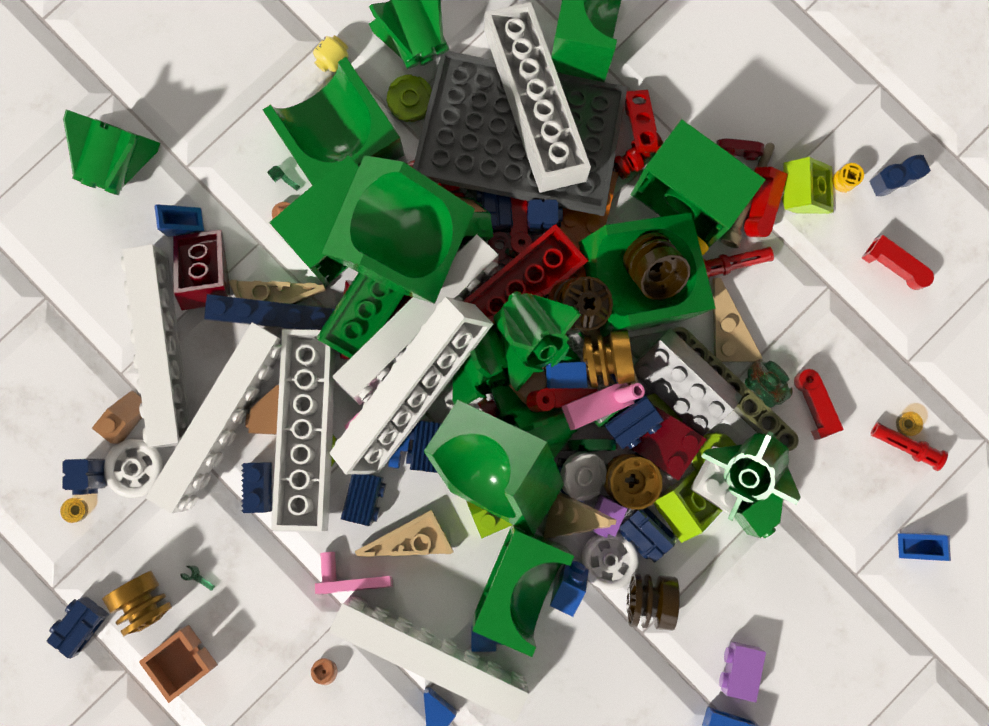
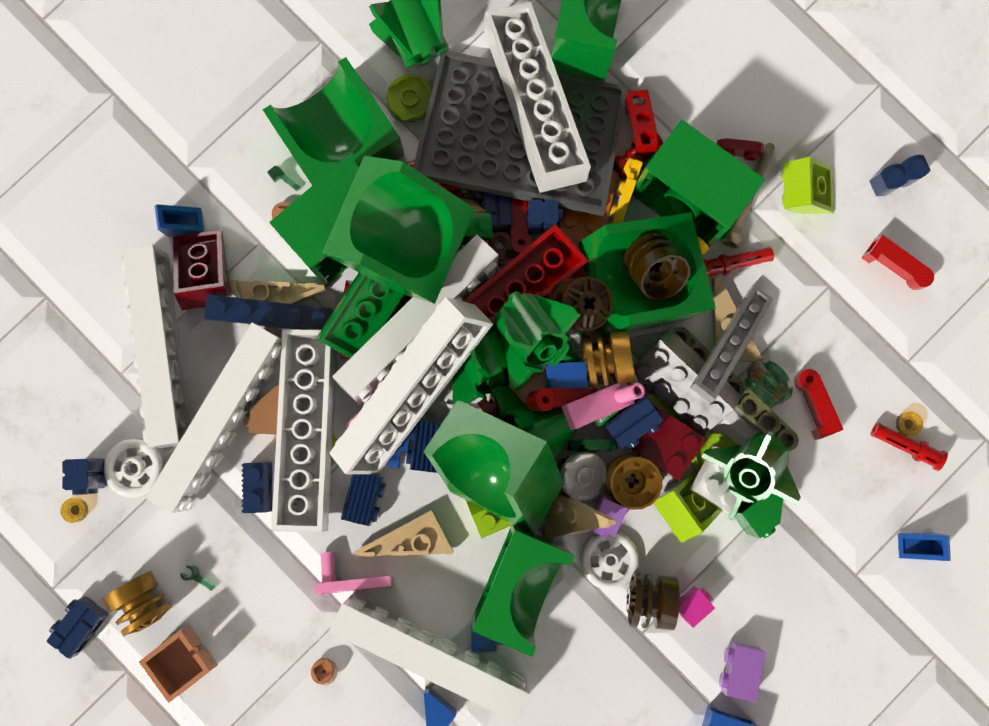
(105, 153): green brick -> none
(119, 418): medium nougat slope -> none
(329, 52): light yellow head -> none
(569, 588): blue brick -> none
(625, 189): none -> yellow hinge
(648, 533): dark blue brick -> none
(695, 605): none -> dark pink brick
(731, 344): none -> light grey plate
(765, 202): red leg -> none
(843, 181): yellow wheel -> none

